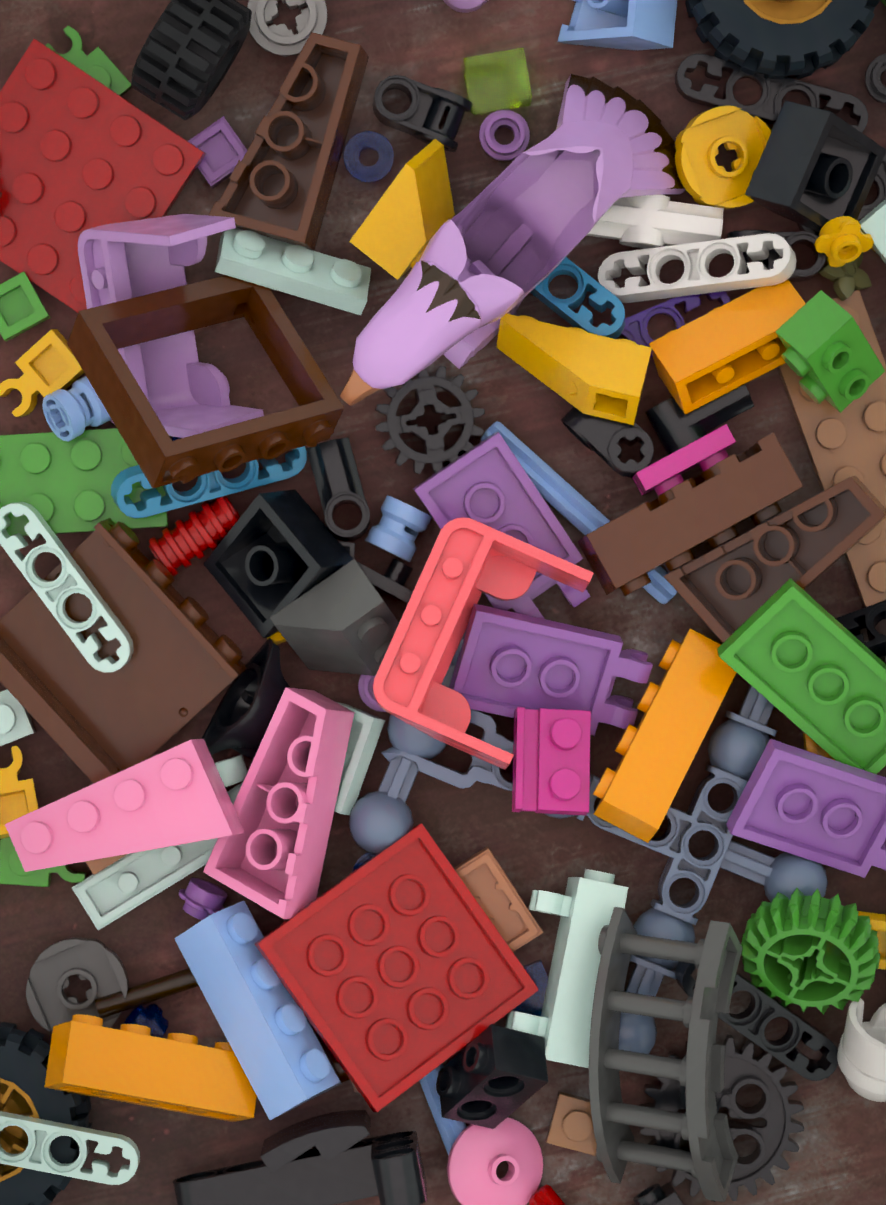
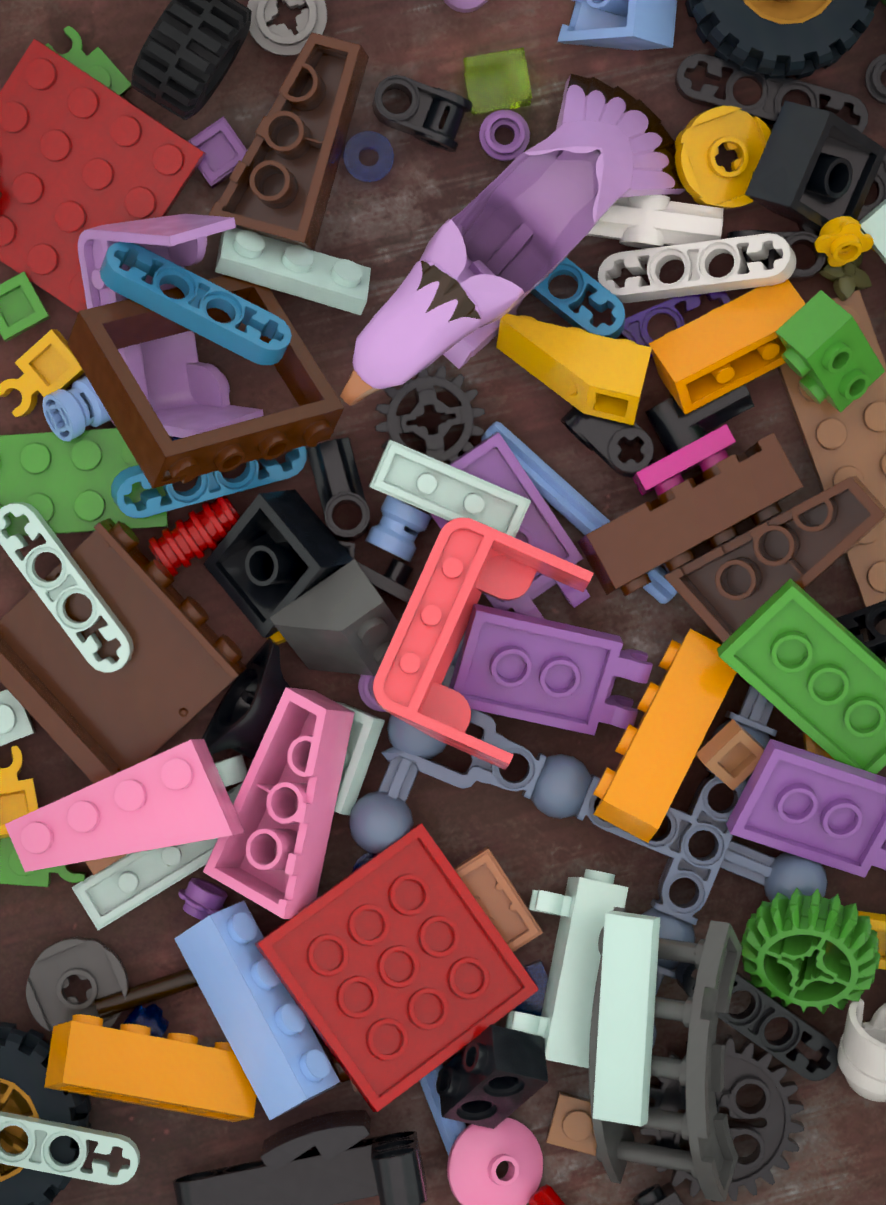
(192, 310): none -> dark azure beam
(408, 213): yellow slope -> none
(446, 490): none -> light aqua tile
(551, 761): dark pink plate -> none
(626, 1018): none -> light aqua tile
(731, 754): none -> medium nougat plate

